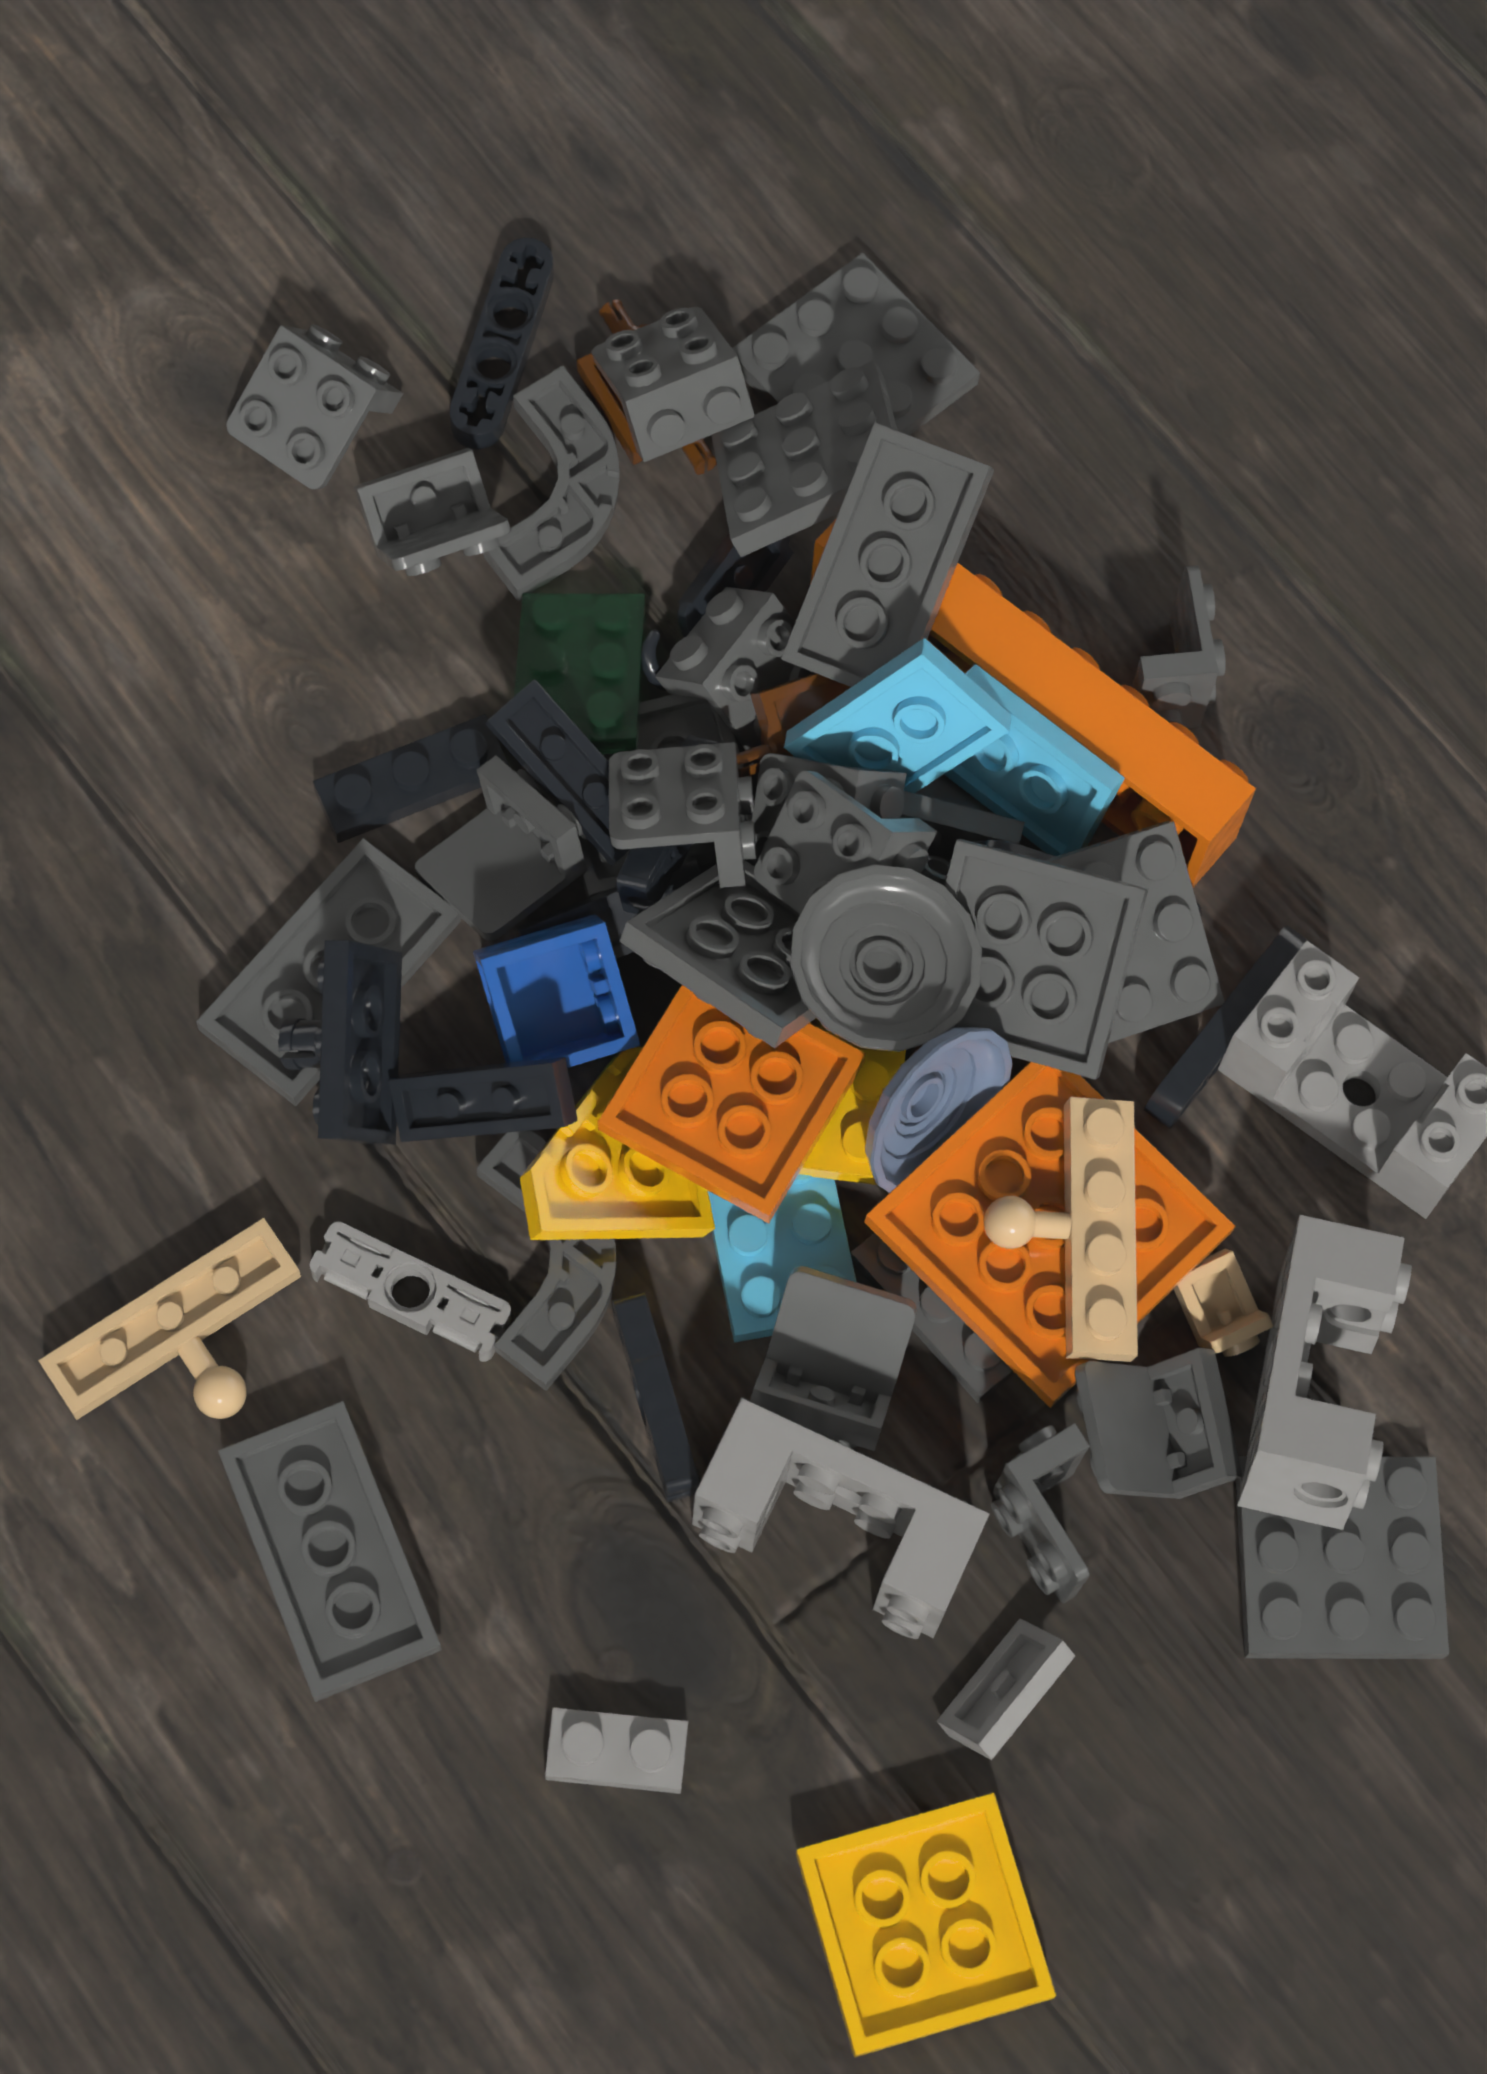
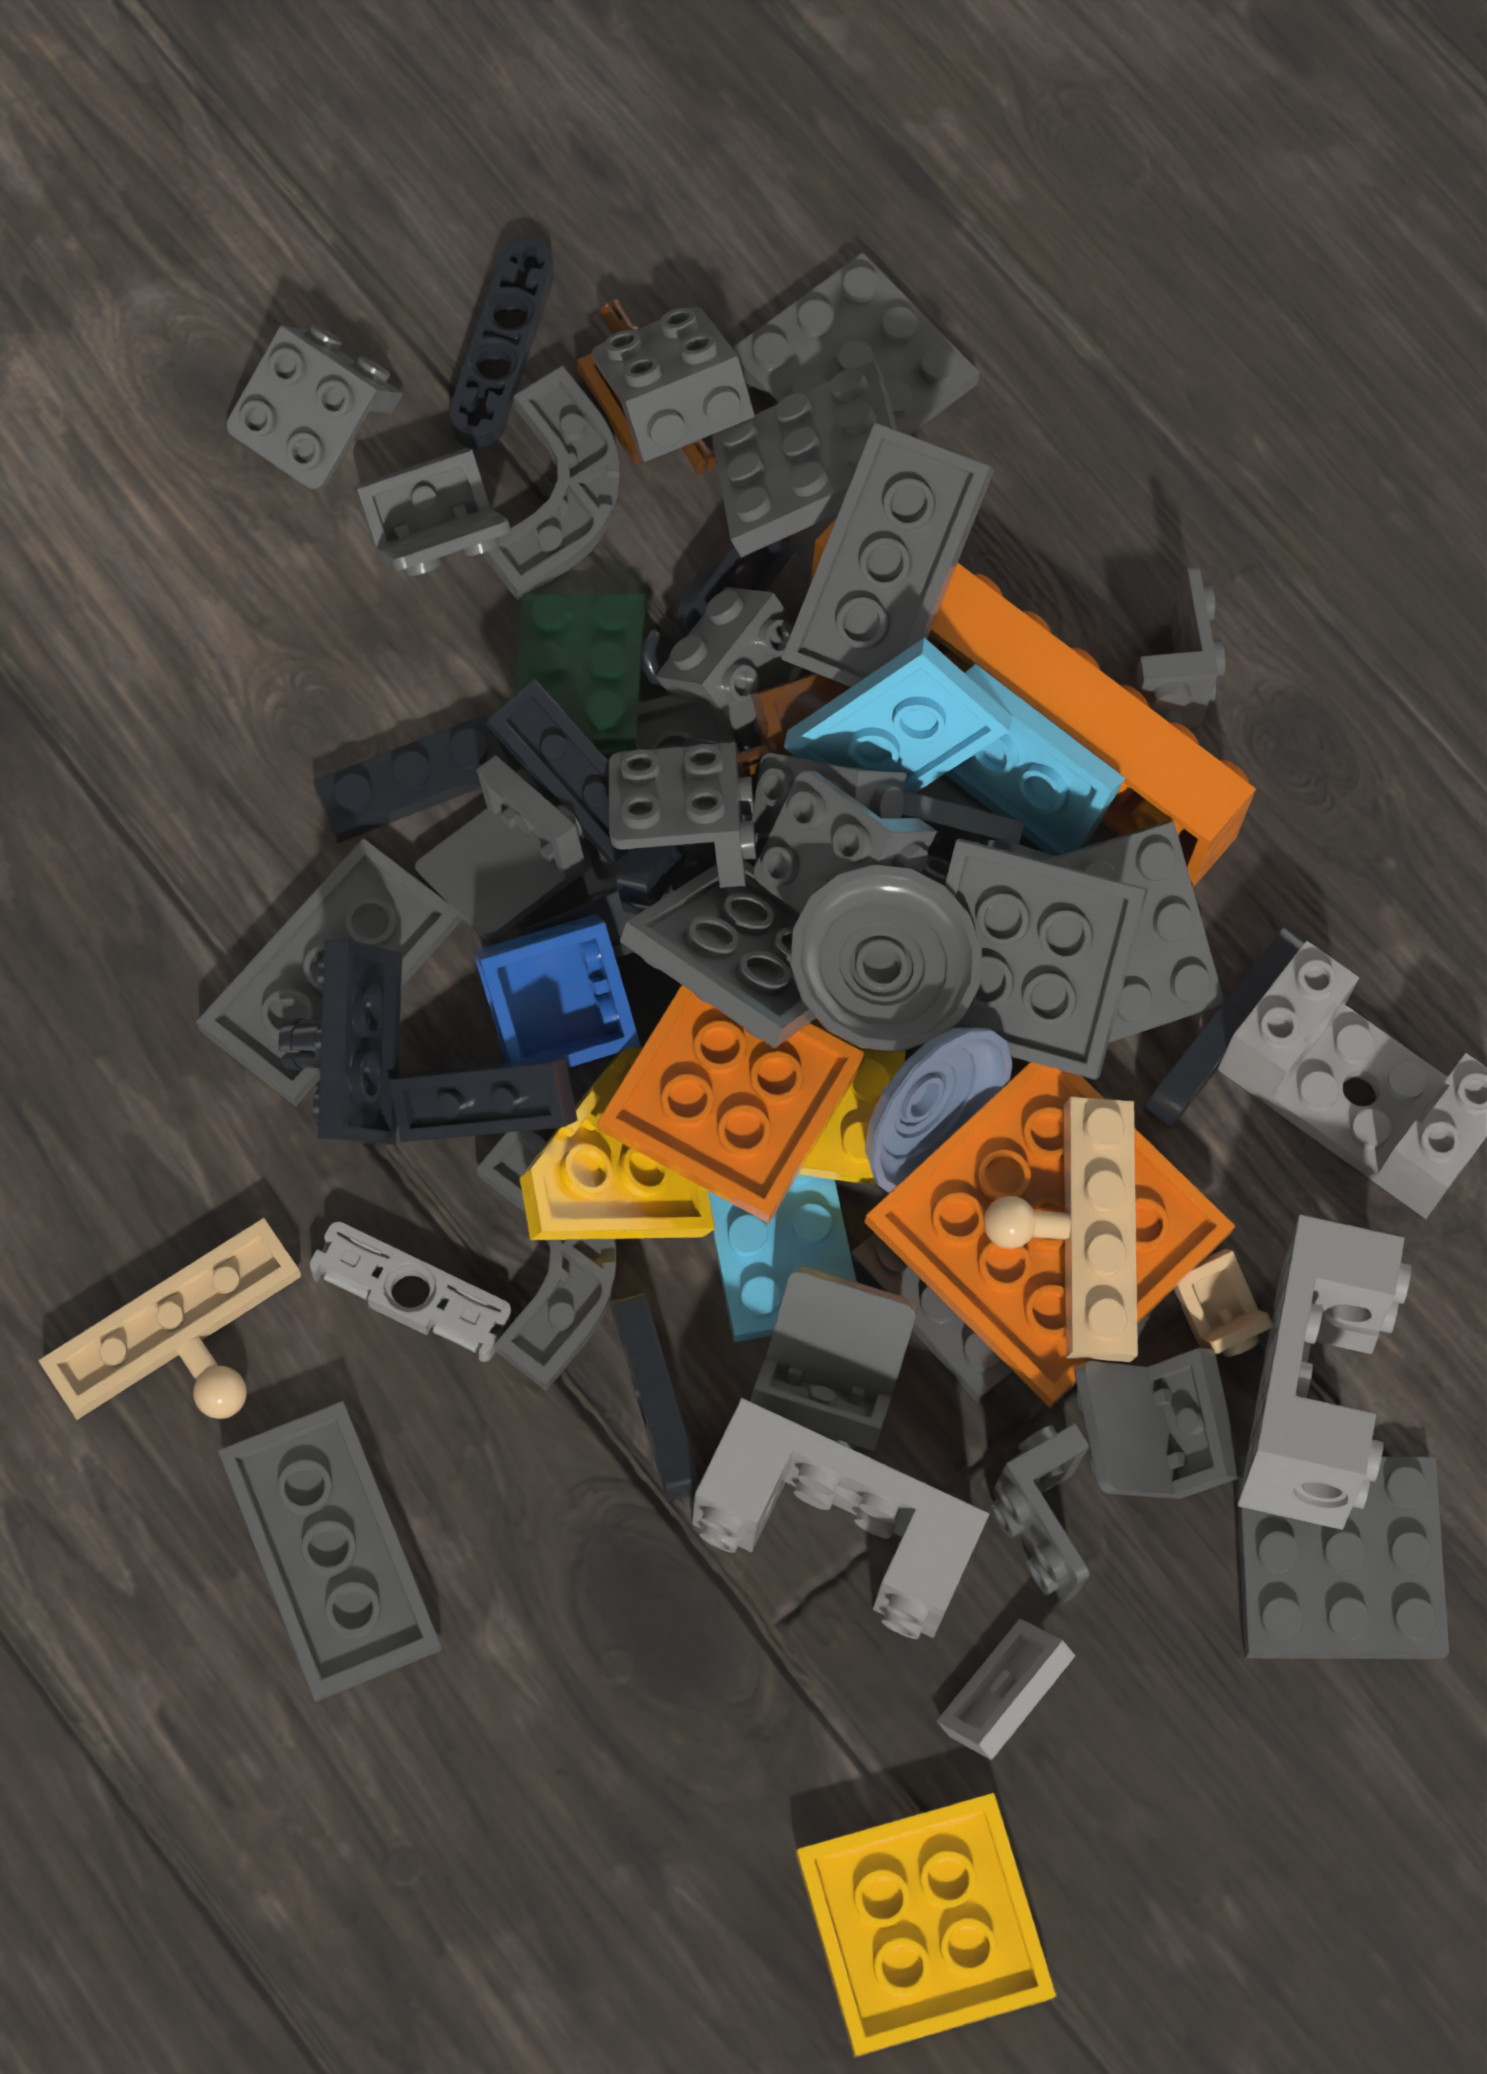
(616, 1750): light grey plate -> none

